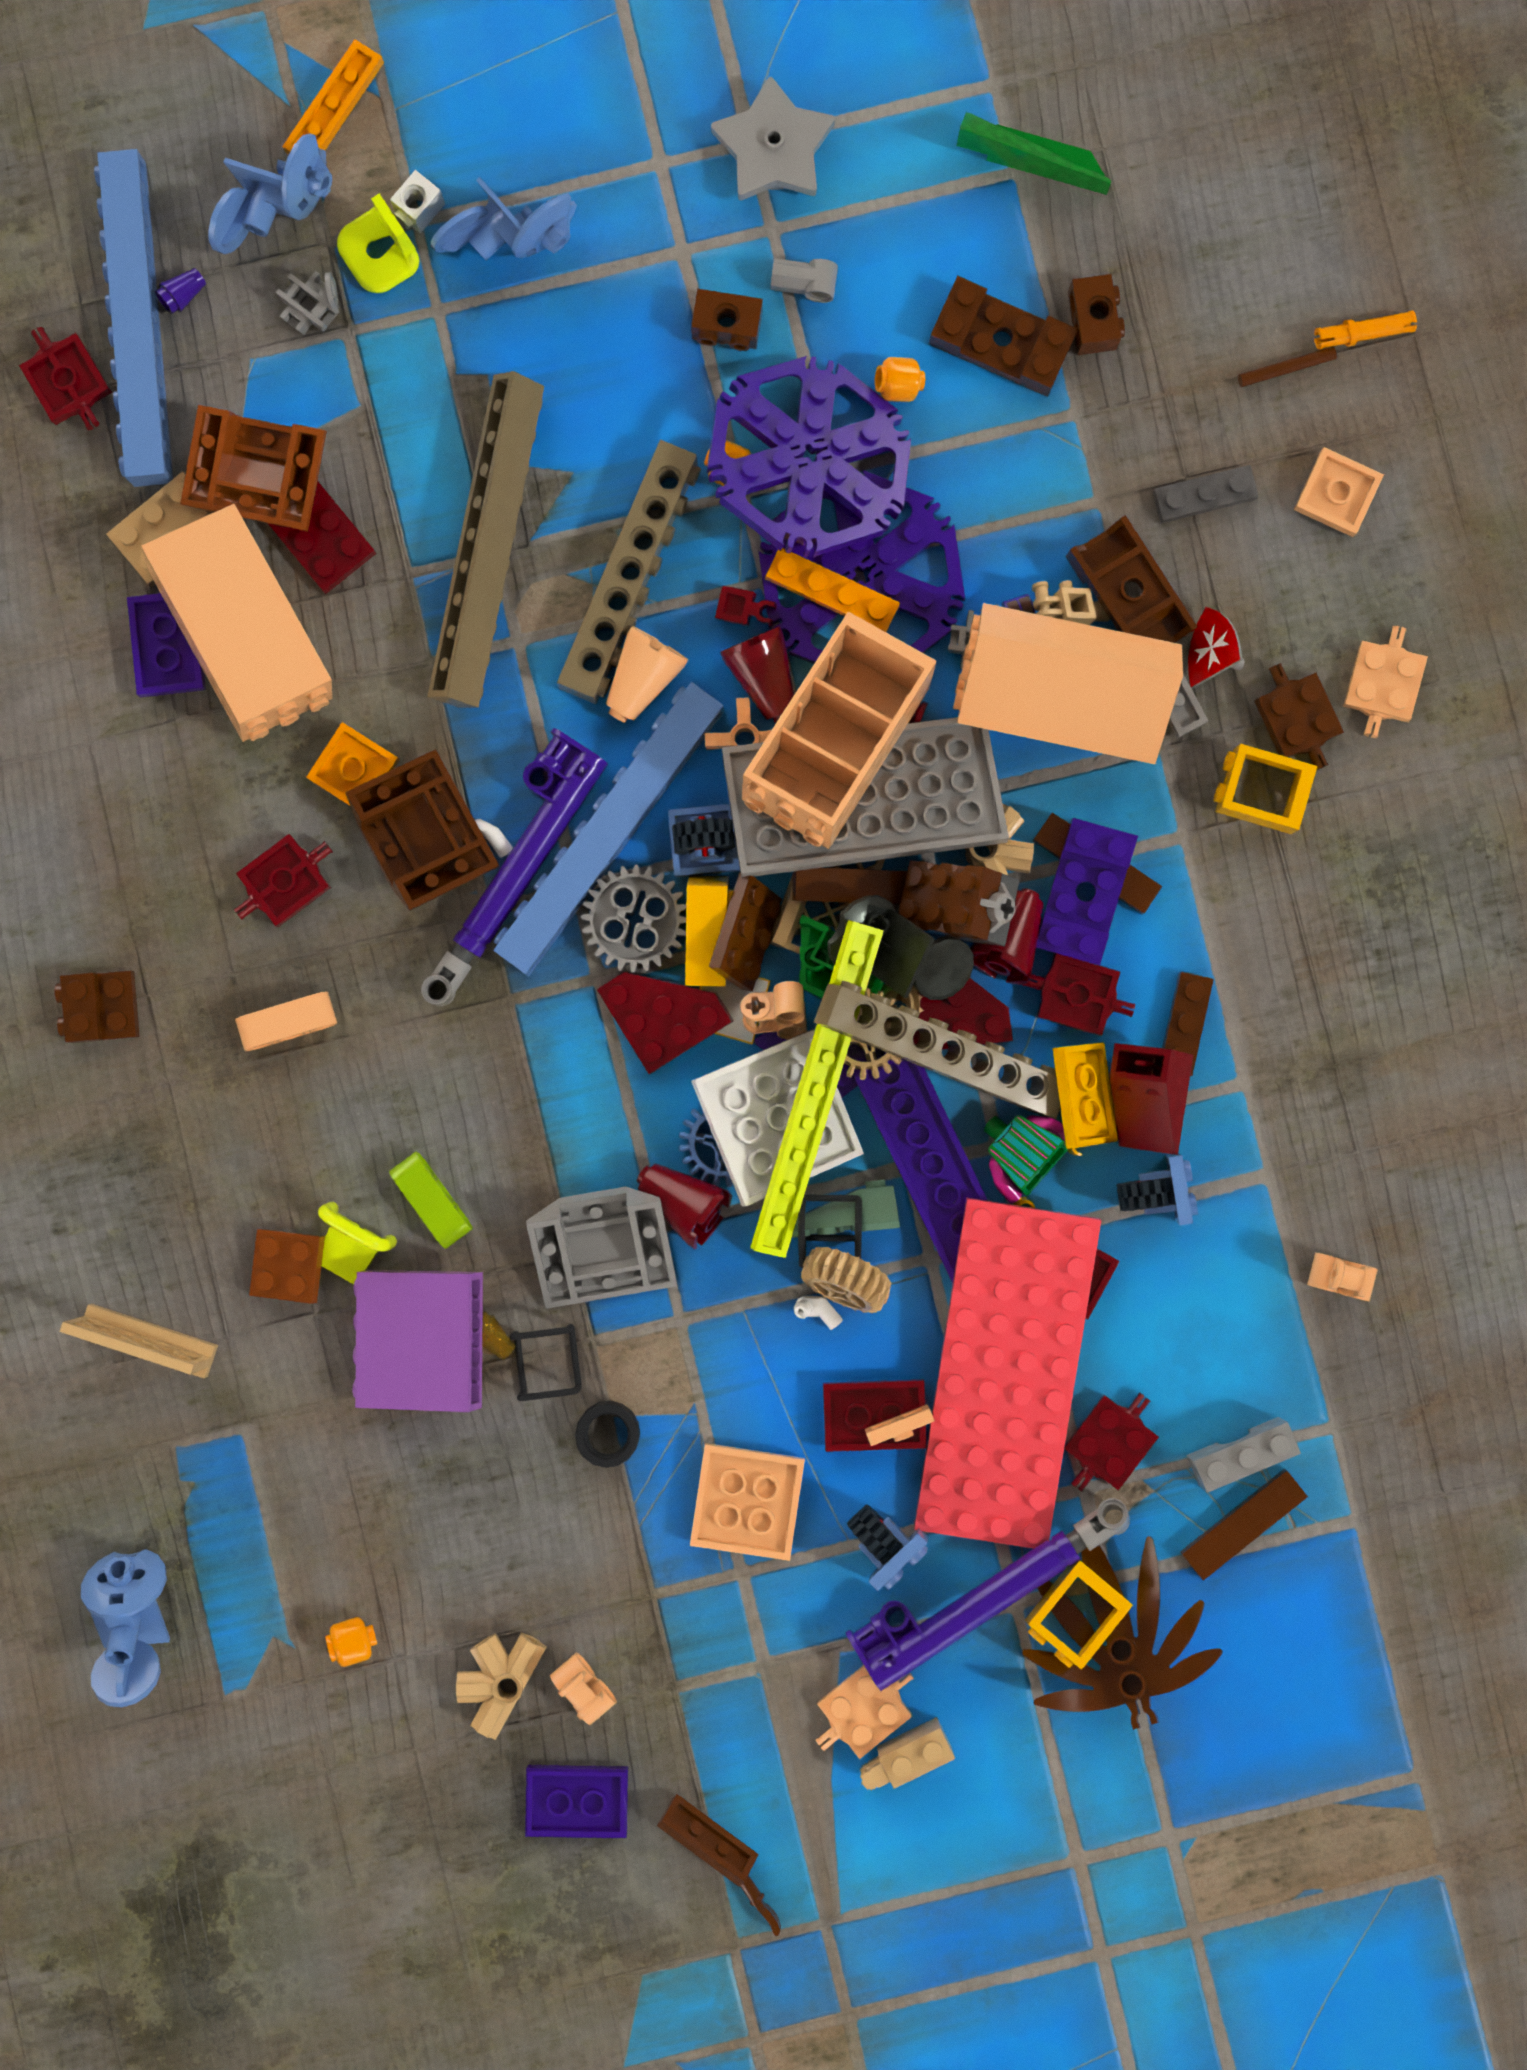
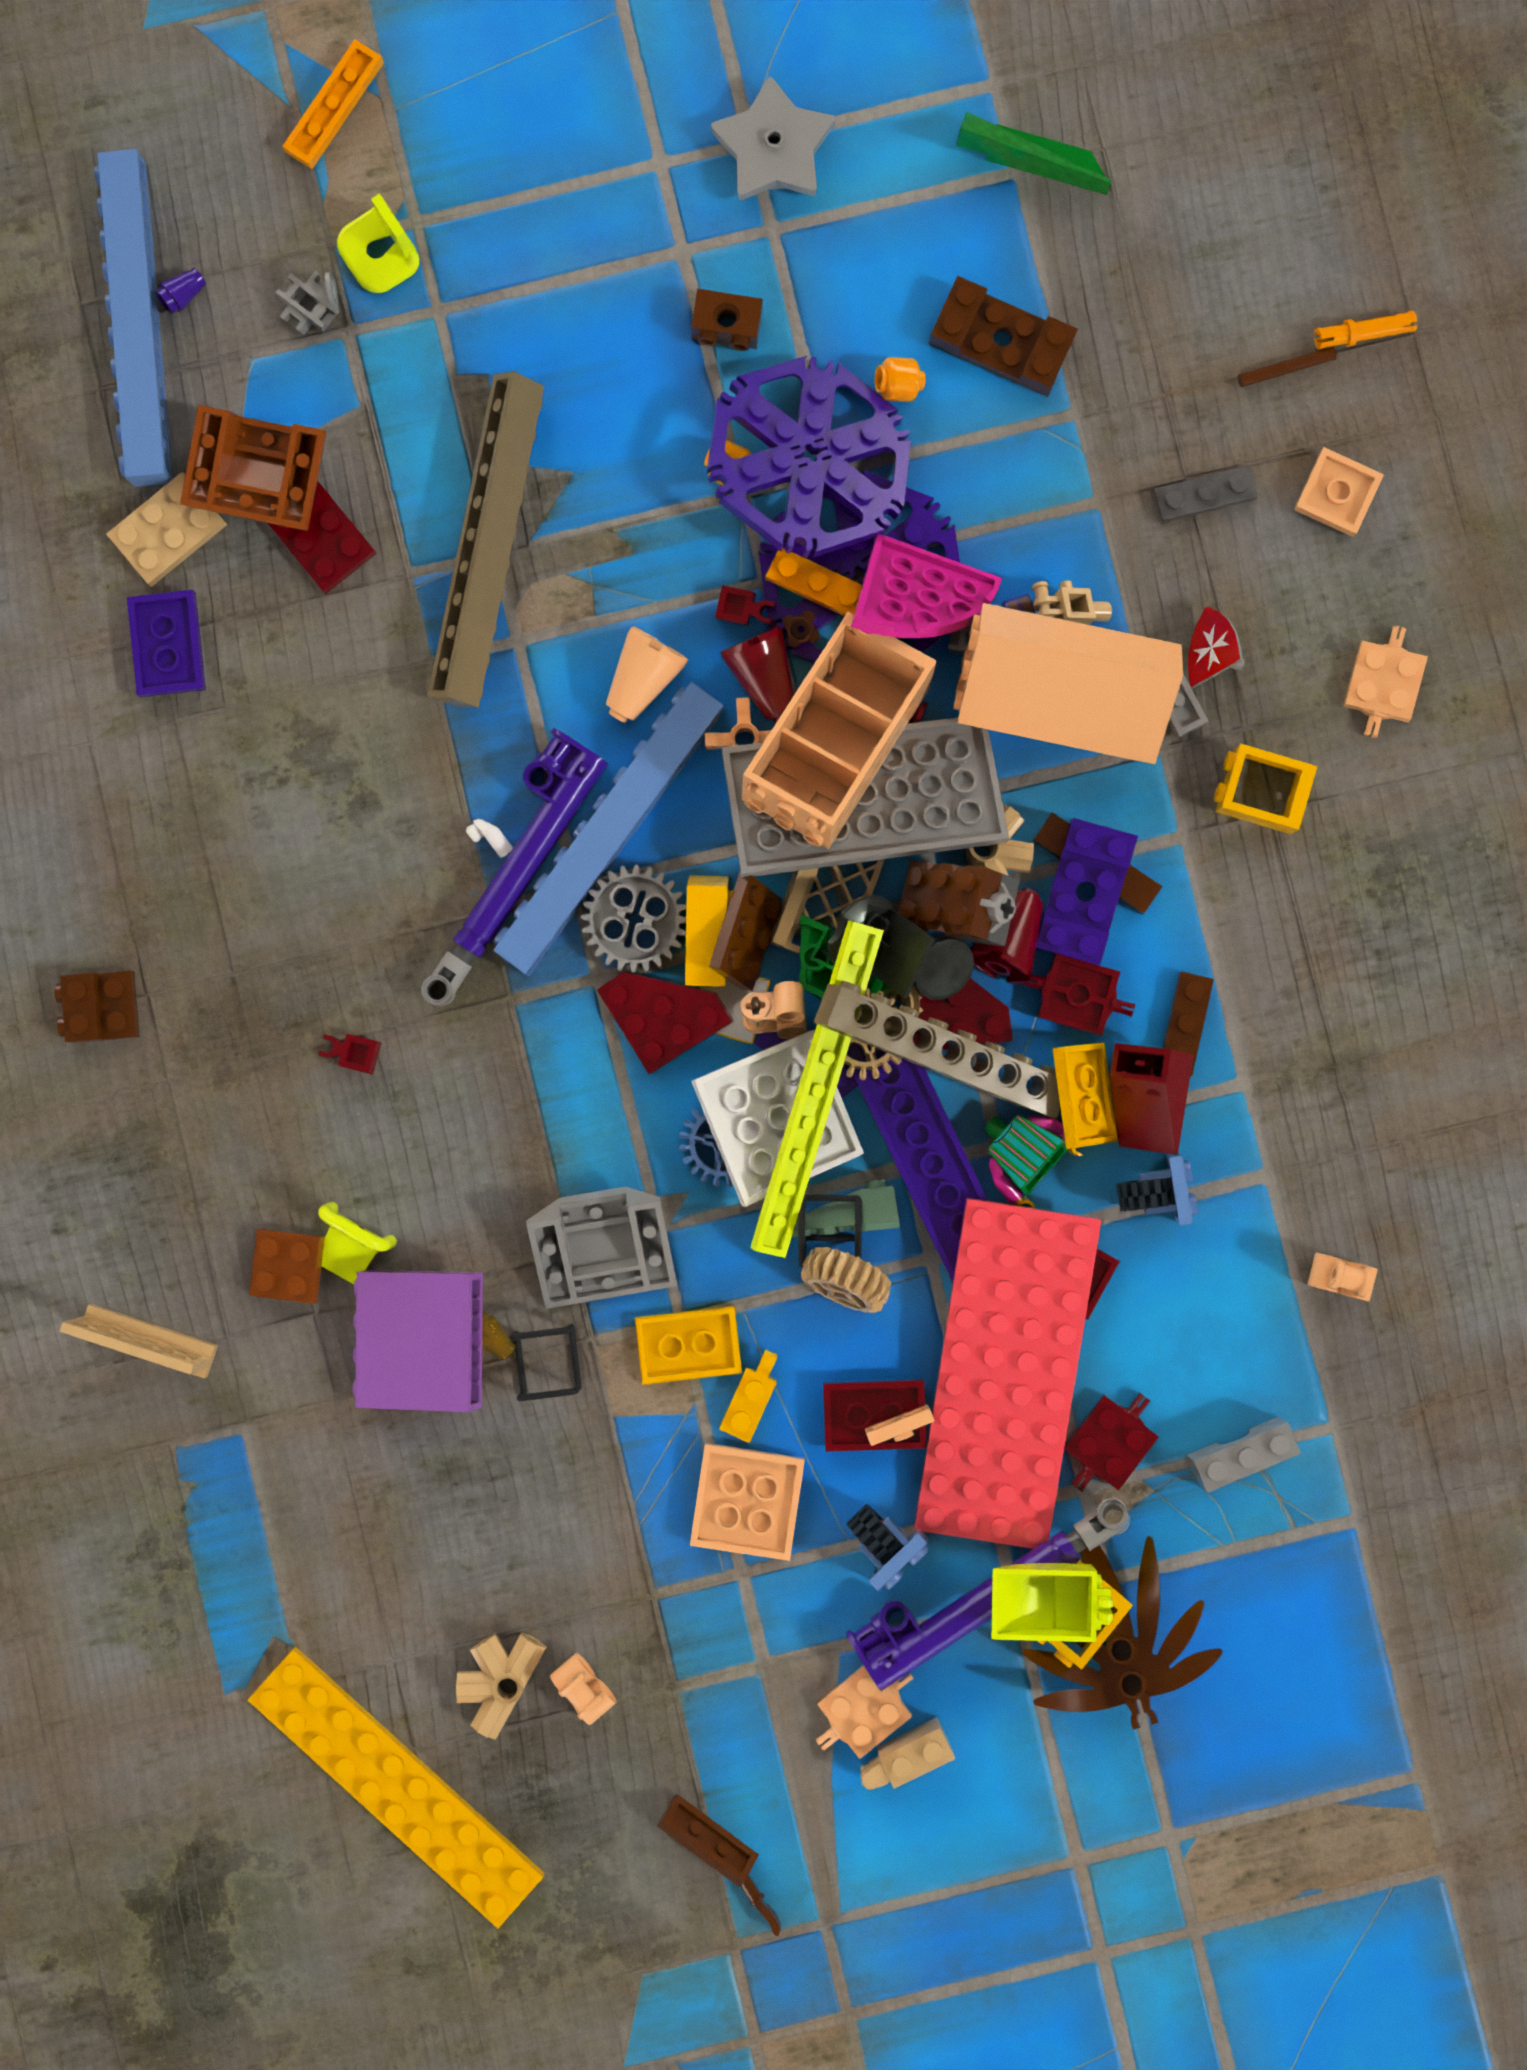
(65, 378): dark red plate -> none
(123, 1604): medium blue piece -> none
(238, 623): light nougat container -> none
(267, 193): medium blue piece -> none
(283, 880): dark red plate -> none
(286, 1021): light nougat beam -> none
(349, 762): light orange plate -> none
(350, 1642): light orange head -> none
(355, 1052): none -> dark red plate
(396, 1787): none -> yellow plate
(414, 189): white brick -> none
(420, 830): reddish brown slope -> none
(430, 1200): lime beam -> none
(494, 225): medium blue piece -> none
(576, 1801): dark purple tile -> none
(602, 1459): black tyre -> none
(666, 462): dark tan brick -> none
(687, 1202): dark red cone -> none
(688, 1345): none -> yellow tile
(703, 840): plate -> none
(750, 1399): none -> yellow plate
(807, 621): none -> reddish brown plate
(811, 279): light grey piece -> none
(817, 1307): white arm -> none
(847, 884): reddish brown tile -> none
(919, 592): none -> dark pink plate
(1049, 1602): none -> neon yellow piece
(1095, 294): reddish brown brick -> none
(1121, 558): reddish brown piece -> none
(1244, 1524): reddish brown tile -> none
(1298, 716): reddish brown plate -> none

